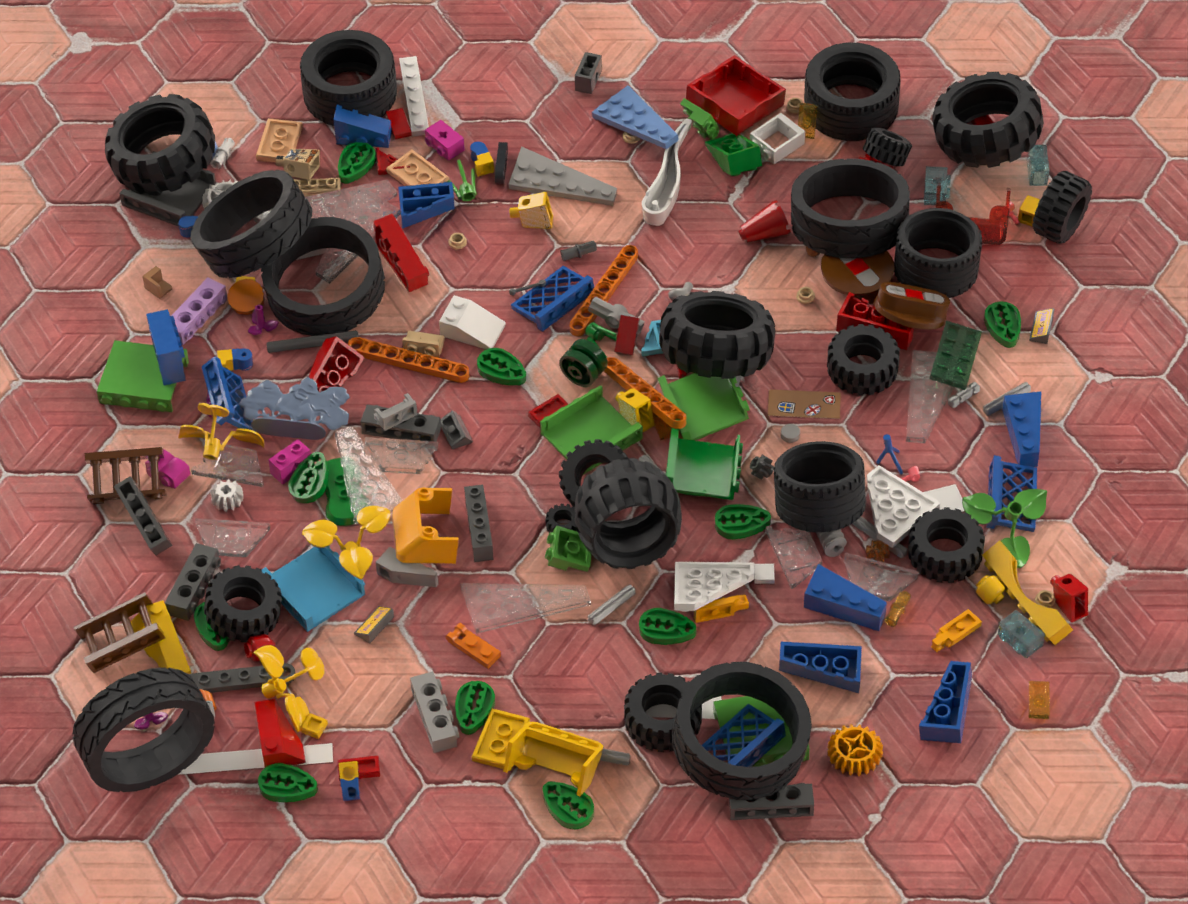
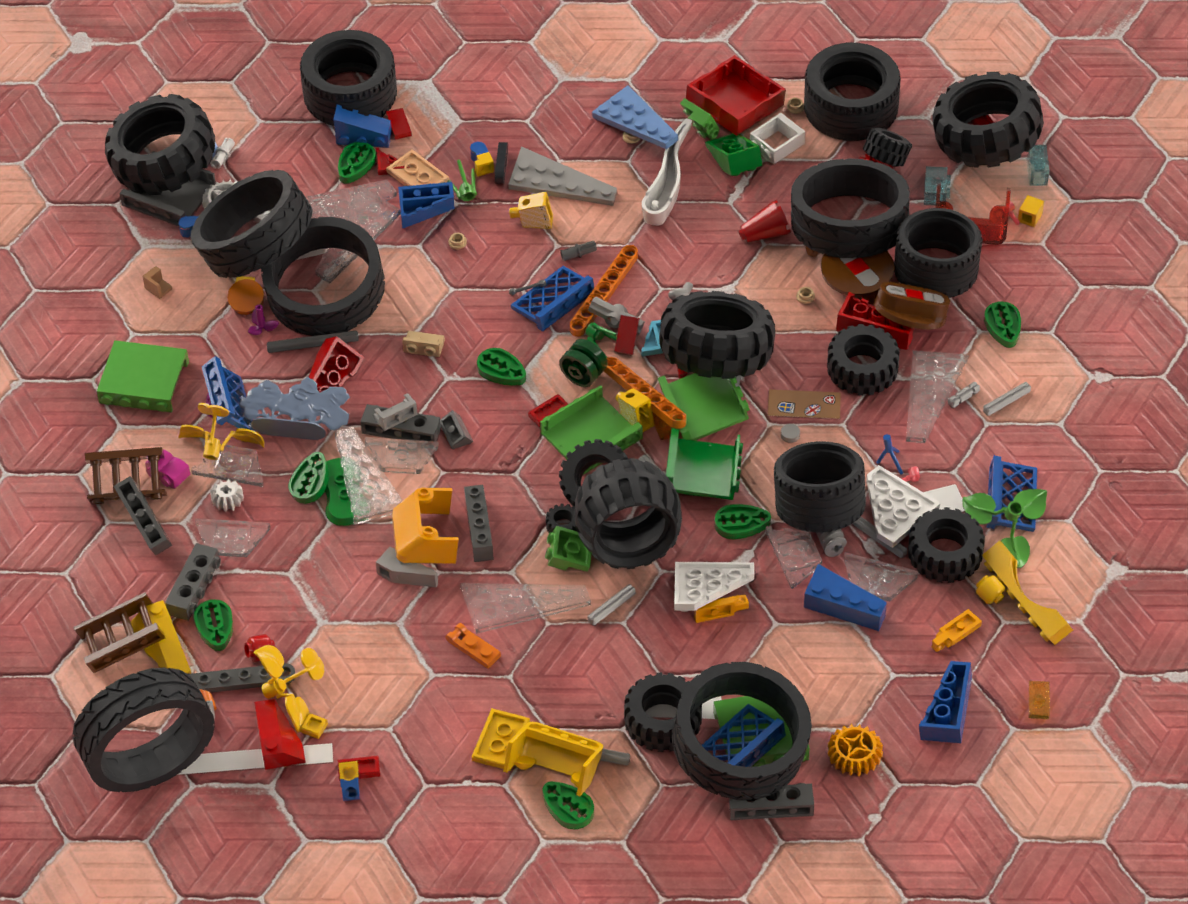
(157, 718): magenta plant -> none
(167, 346): blue wedge -> none
(199, 308): lavender brick -> none
(234, 360): blue leg -> none
(242, 583): black tyre -> none
(278, 139): light nougat tile -> none
(286, 773): green piece -> none
(287, 460): dark pink brick -> none
(300, 162): tan torso -> none
(316, 586): dark azure panel -> none
(318, 186): tan tile -> none
(353, 557): yellow plant -> none
(375, 623): slope -> none
(399, 253): red wedge -> none
(414, 95): white plate -> none
(415, 365): orange beam -> none
(439, 738): light grey brick -> none
(444, 140): dark pink brick -> none
(464, 702): green piece -> none
(470, 323): white slope -> none
(588, 72): dark grey brick -> none
(665, 617): green piece -> none
(761, 467): dark grey gear -> none
(764, 573): white tile -> none
(807, 119): clear yellow plate -> none
(823, 663): blue wedge -> none
(877, 550): clear orange gear -> none
(897, 608): clear yellow axle -> none
(955, 355): clear green plate -> none
(1021, 634): clear light blue brick -> none
(1023, 423): blue wedge -> none
(1042, 326): slope -> none
(1047, 596): tan plate -> none
(1062, 207): black tyre -> none
(1070, 596): red torso -> none

